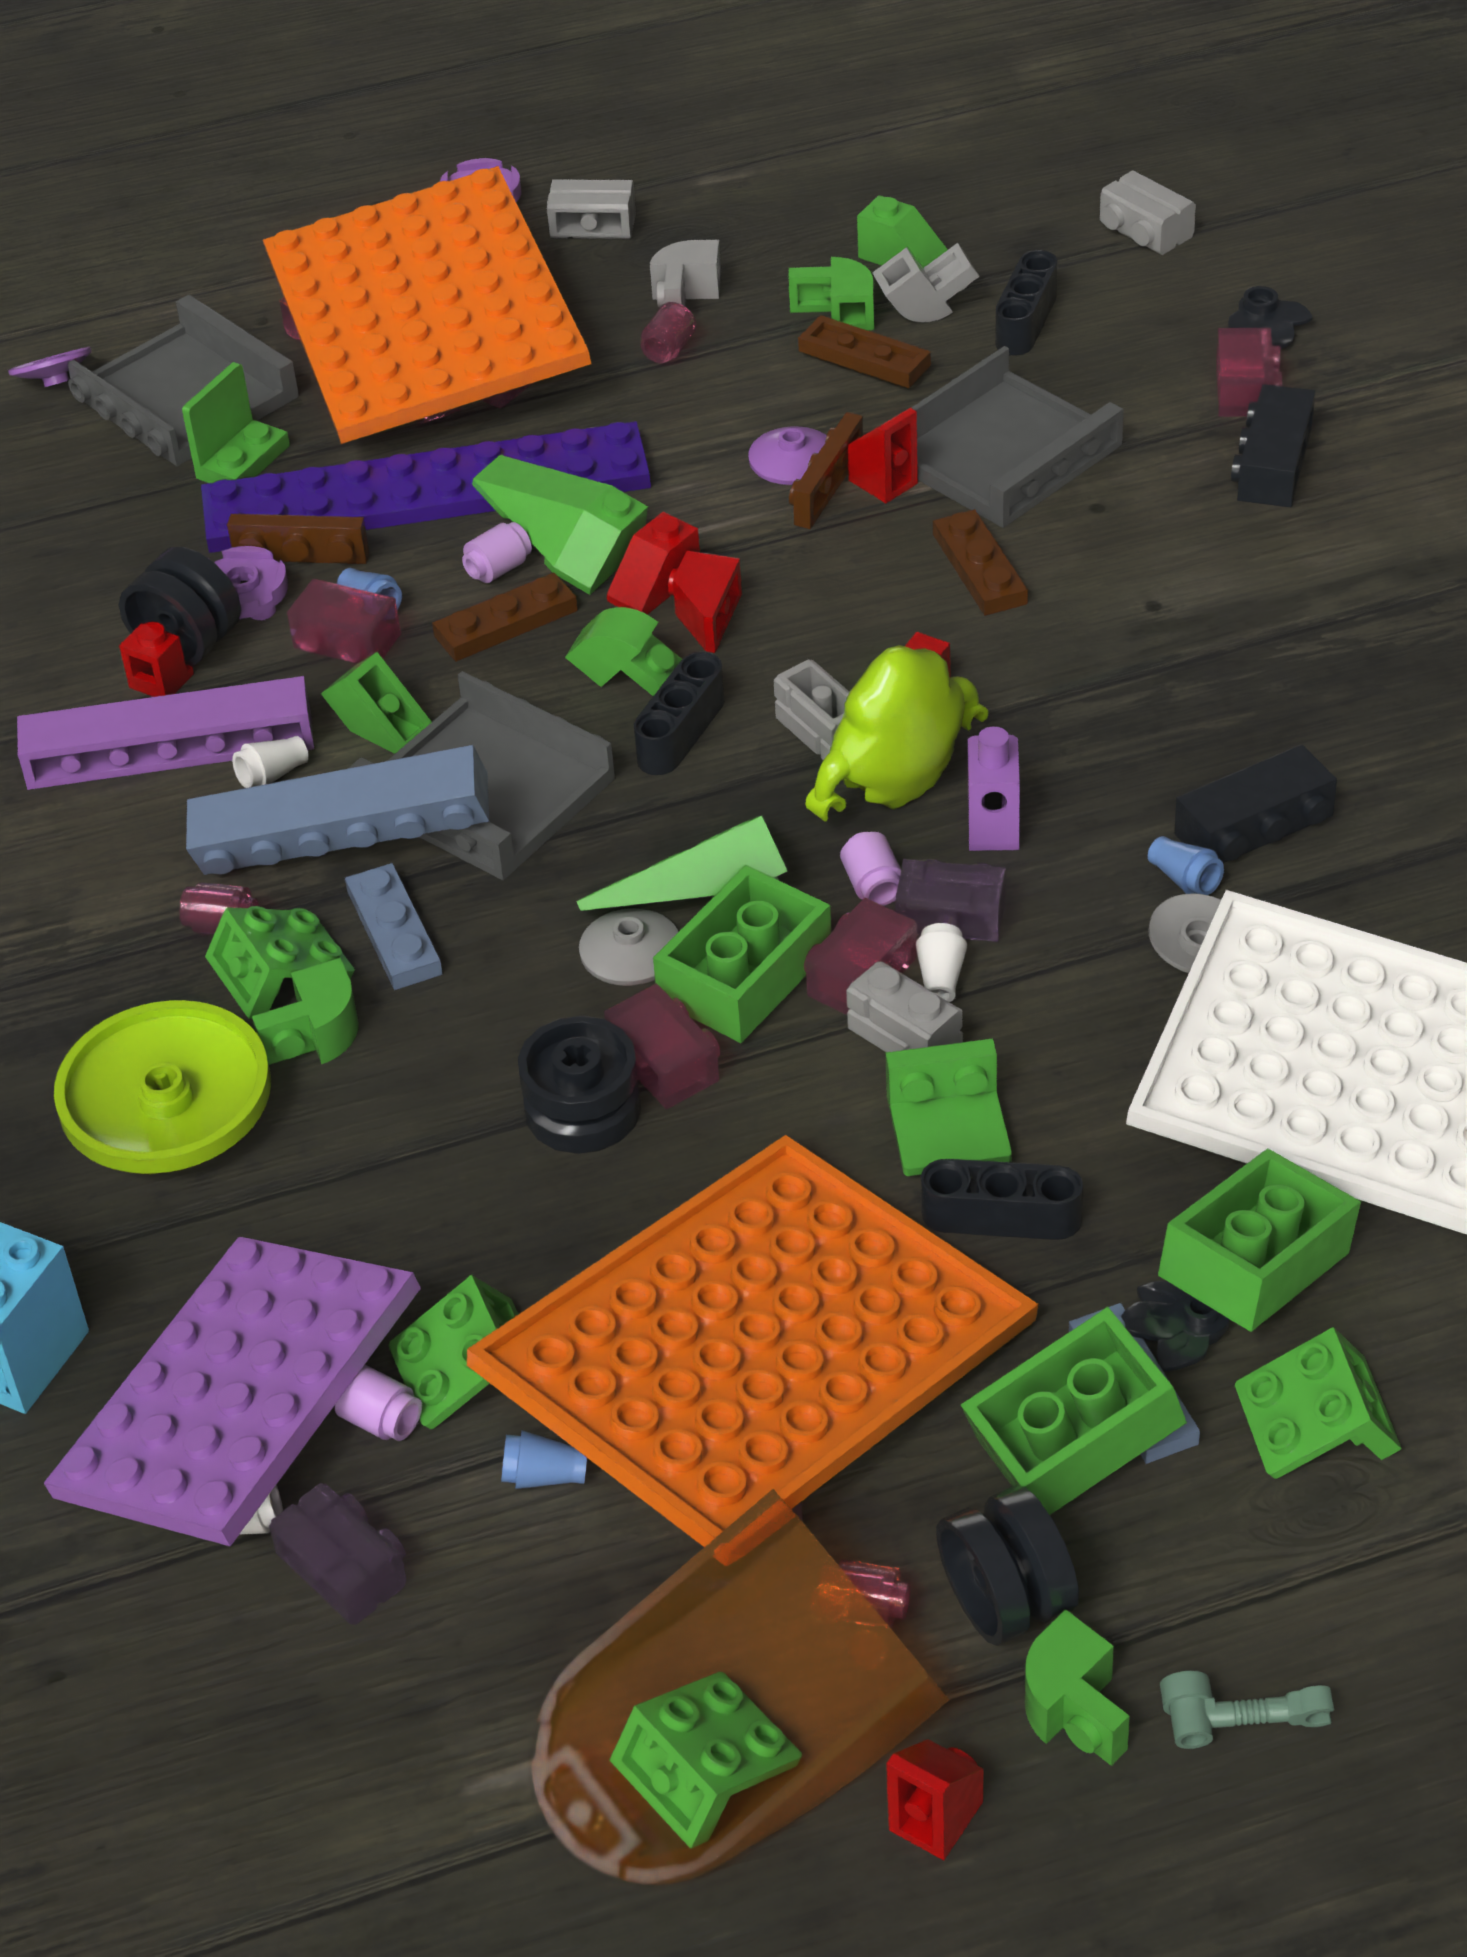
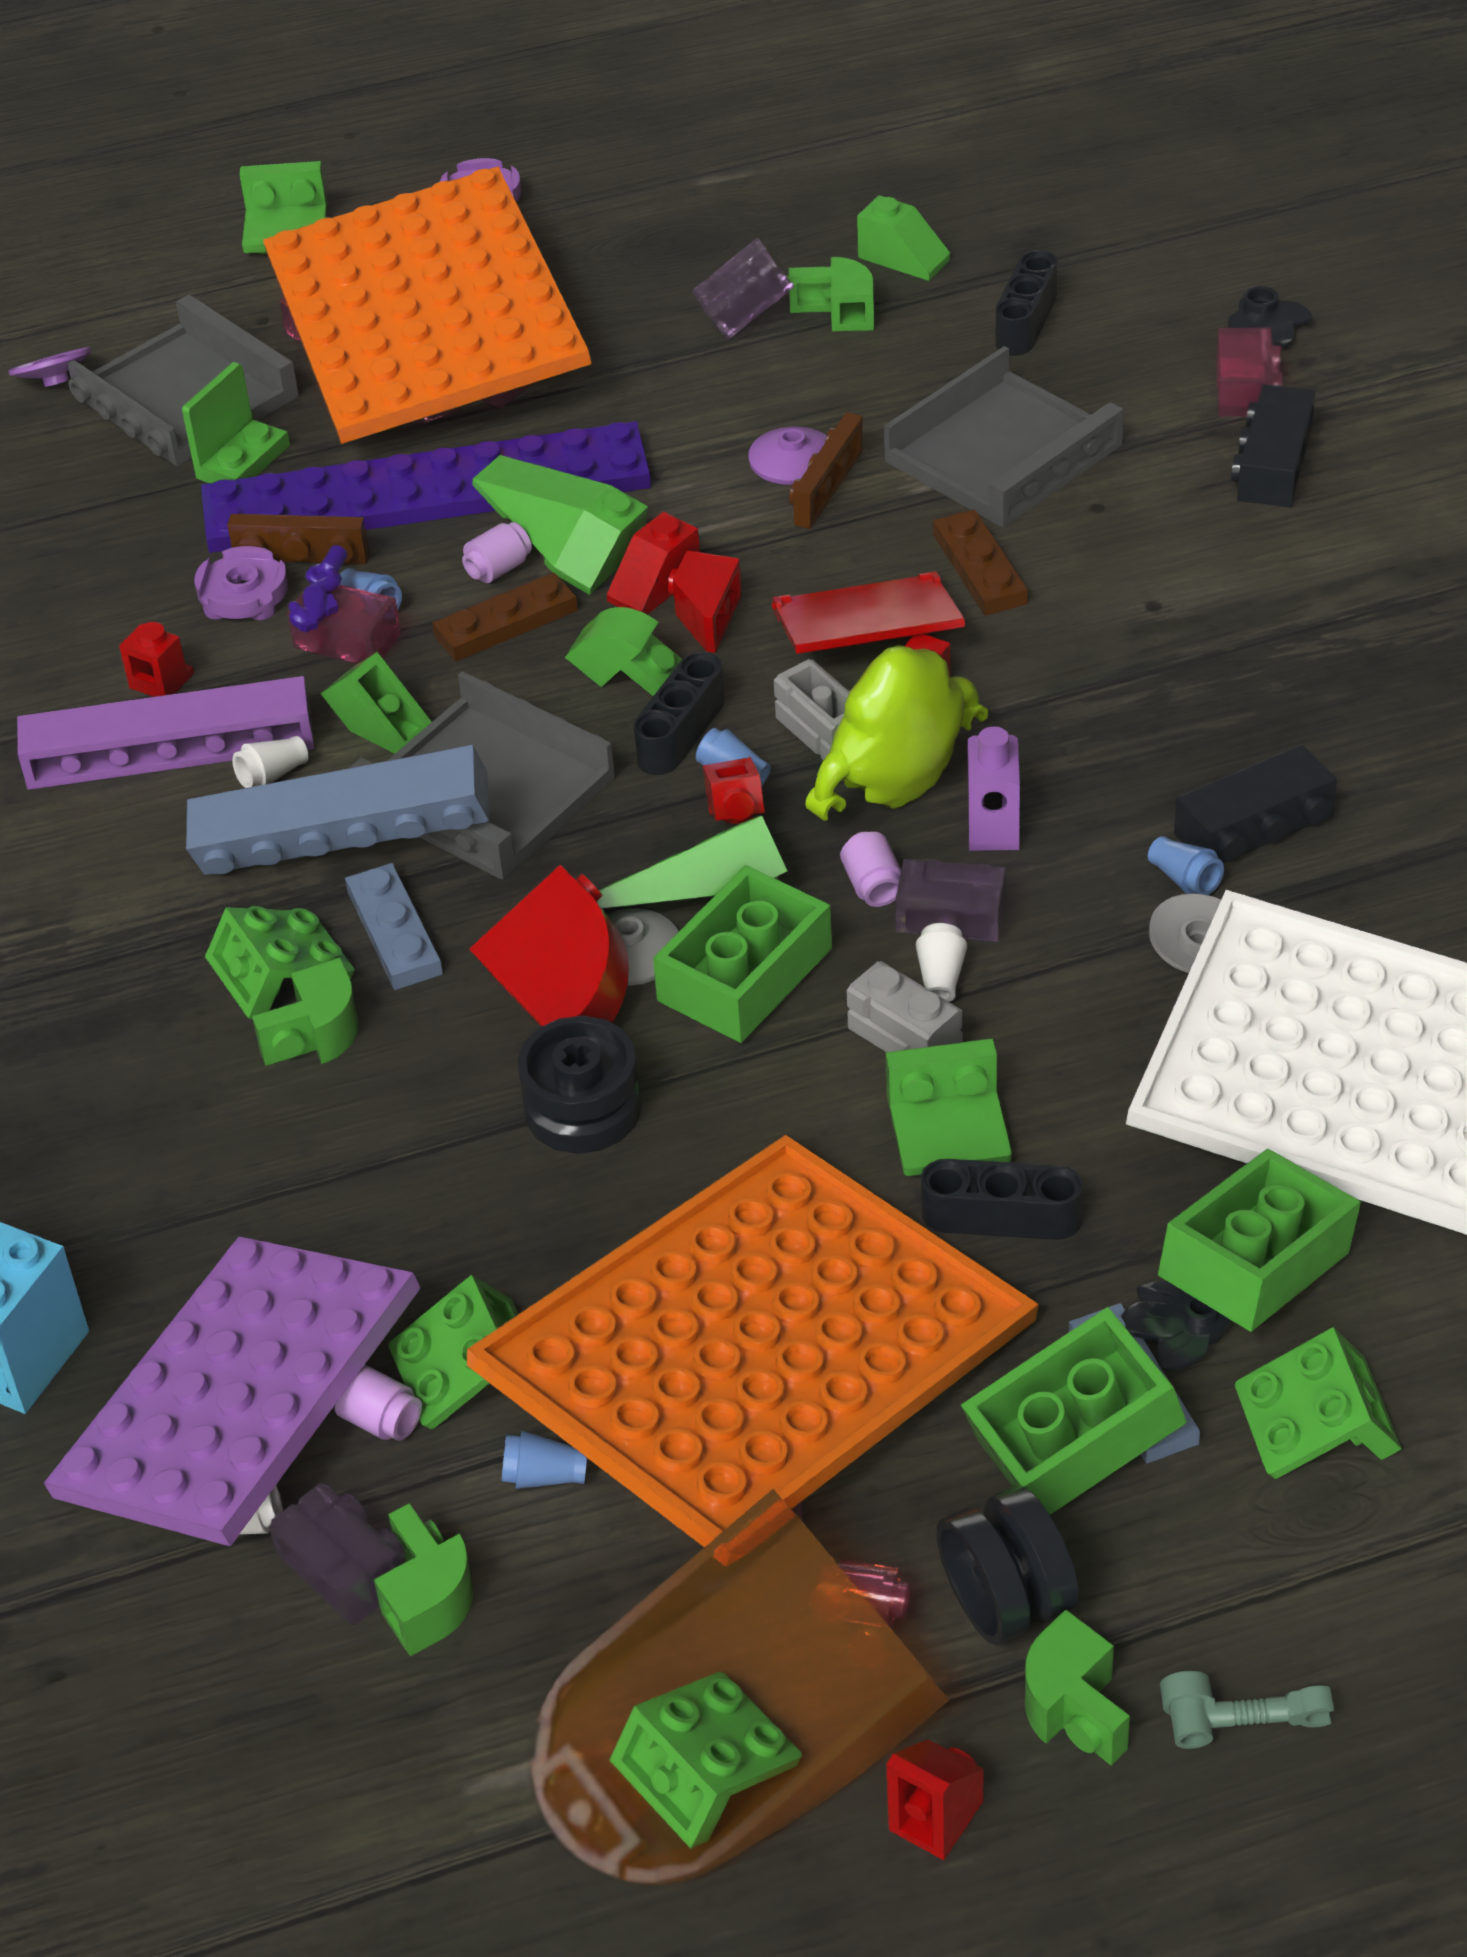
(162, 1086): lime dish -> none
(186, 597): black wheel -> none
(205, 904): clear pink brick -> none
(280, 200): none -> bright green bracket
(316, 596): none -> dark purple animal
(430, 1590): none -> bright green brick
(559, 952): none -> red brick
(591, 209): light grey brick -> none
(667, 332): clear pink brick -> none
(669, 1047): clear pink brick -> none
(686, 271): light grey brick -> none
(725, 746): none -> medium blue cone
(734, 797): none -> red brick
(743, 288): none -> clear purple brick
(855, 945): clear pink brick -> none
(864, 351): reddish brown plate -> none
(867, 613): none -> red piece
(886, 457): red slope -> none
(923, 292): light grey brick -> none
(1147, 212): light grey brick -> none

